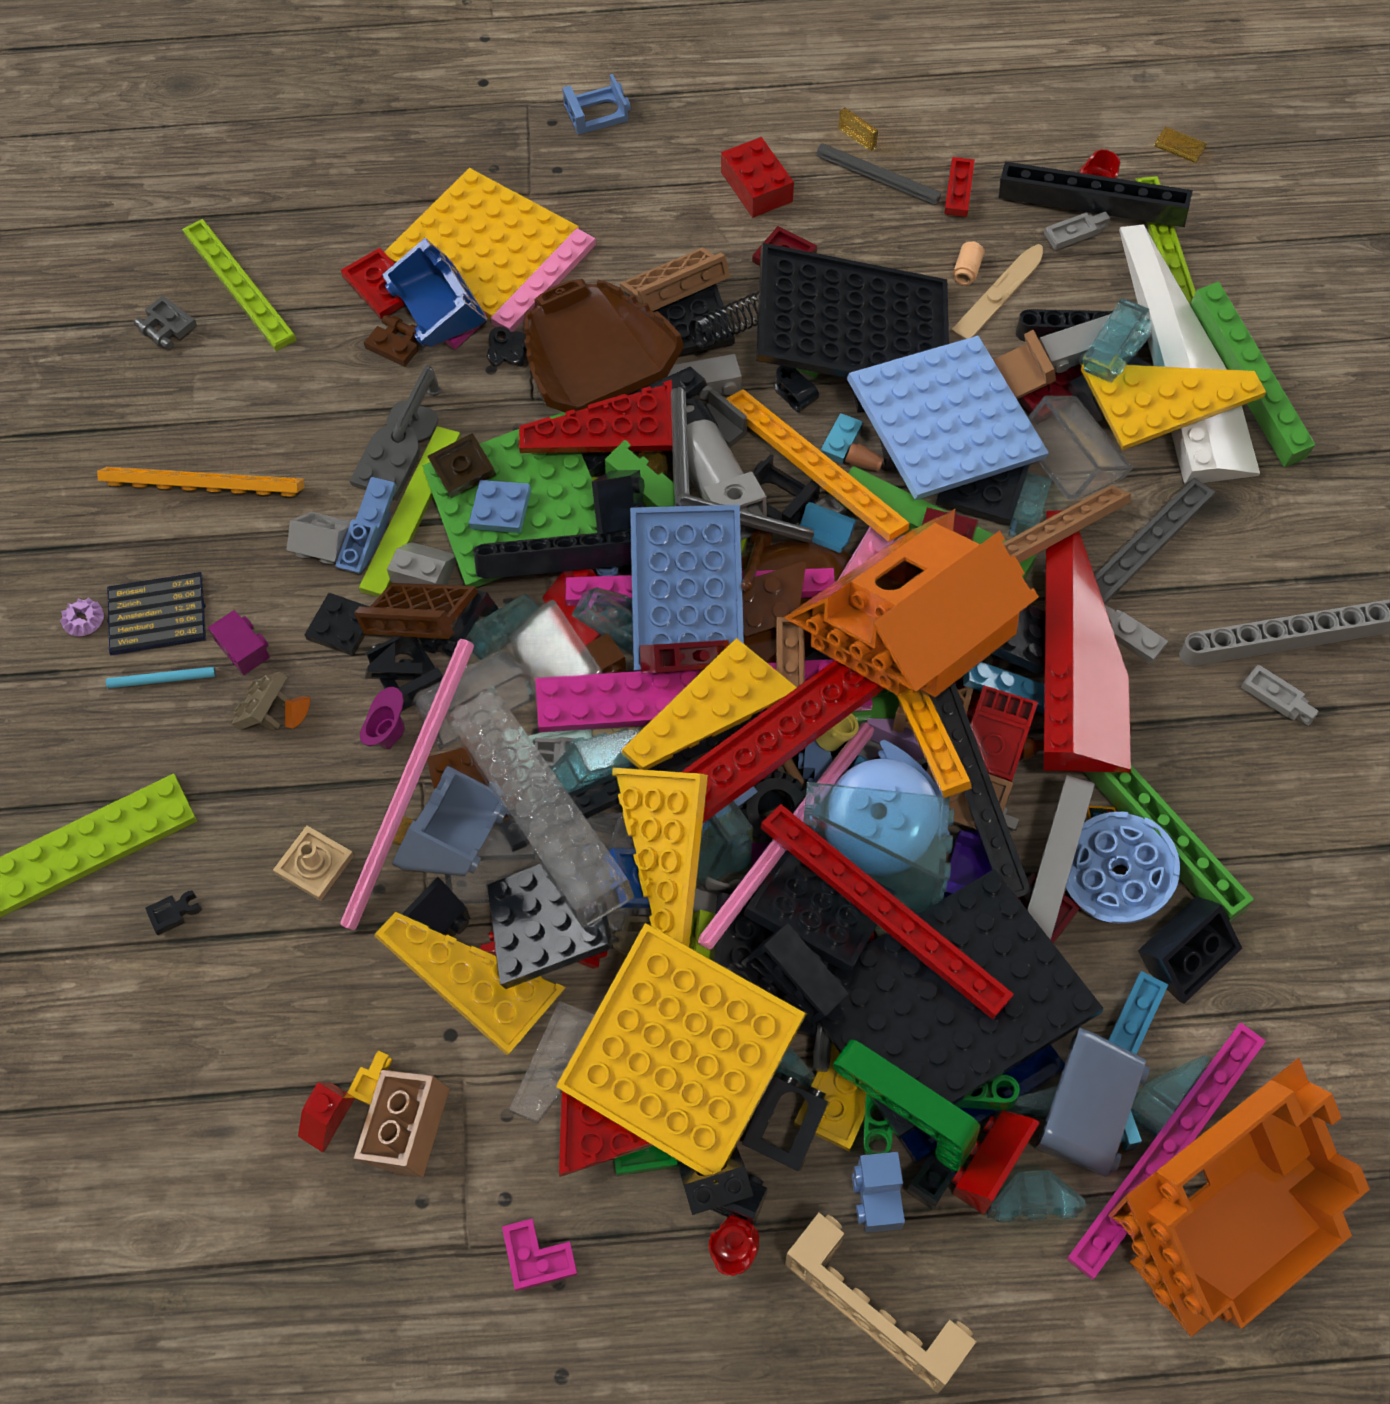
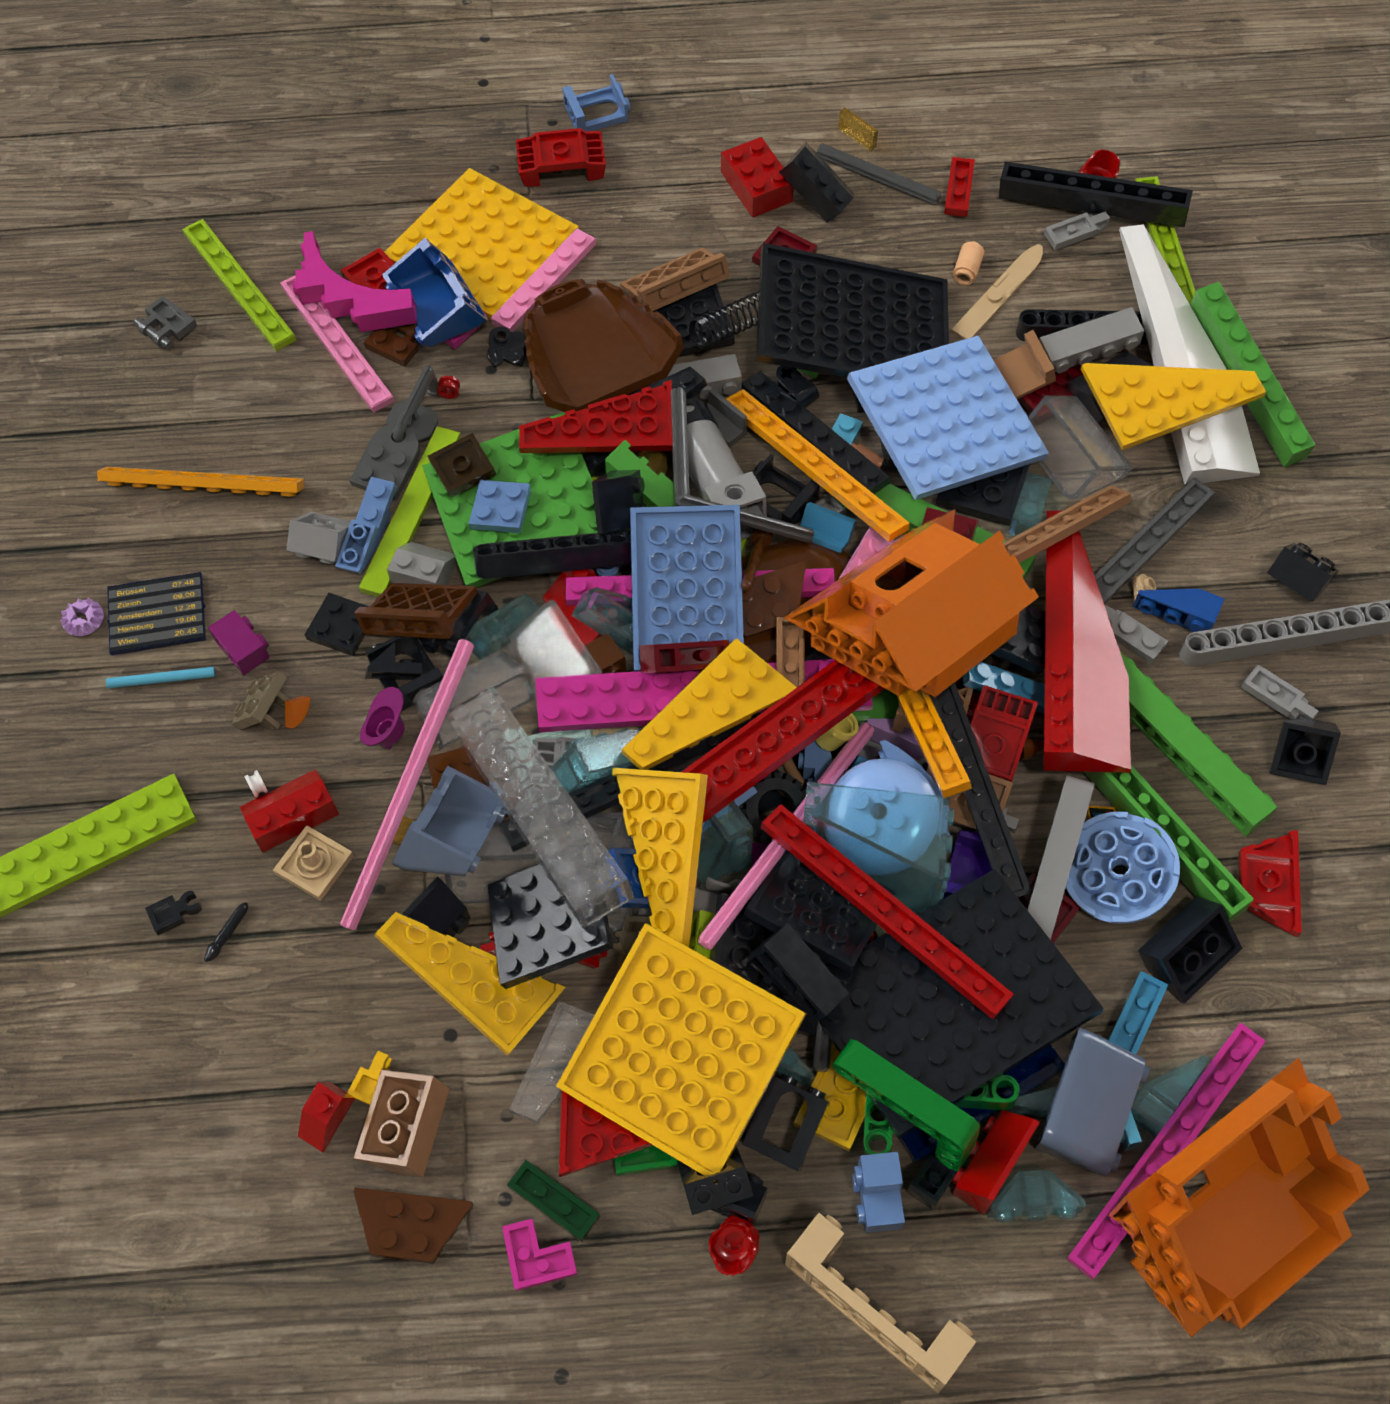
(215, 947): none -> black piece
(256, 784): none -> white bush
(288, 810): none -> red slope
(342, 350): none -> bright pink tile
(367, 306): none -> dark pink arch
(408, 1224): none -> reddish brown wing
(448, 387): none -> red bush
(553, 1200): none -> dark green plate
(559, 152): none -> red plate
(815, 432): none -> black plate
(817, 183): none -> black slope
(1118, 340): clear light blue wedge -> none
(1142, 582): none -> tan plate
(1180, 144): clear yellow tile -> none
(1185, 607): none -> blue slope
(1196, 754): none -> bright green brick
(1273, 879): none -> red wing
(1303, 570): none -> black slope
(1306, 750): none -> black slope

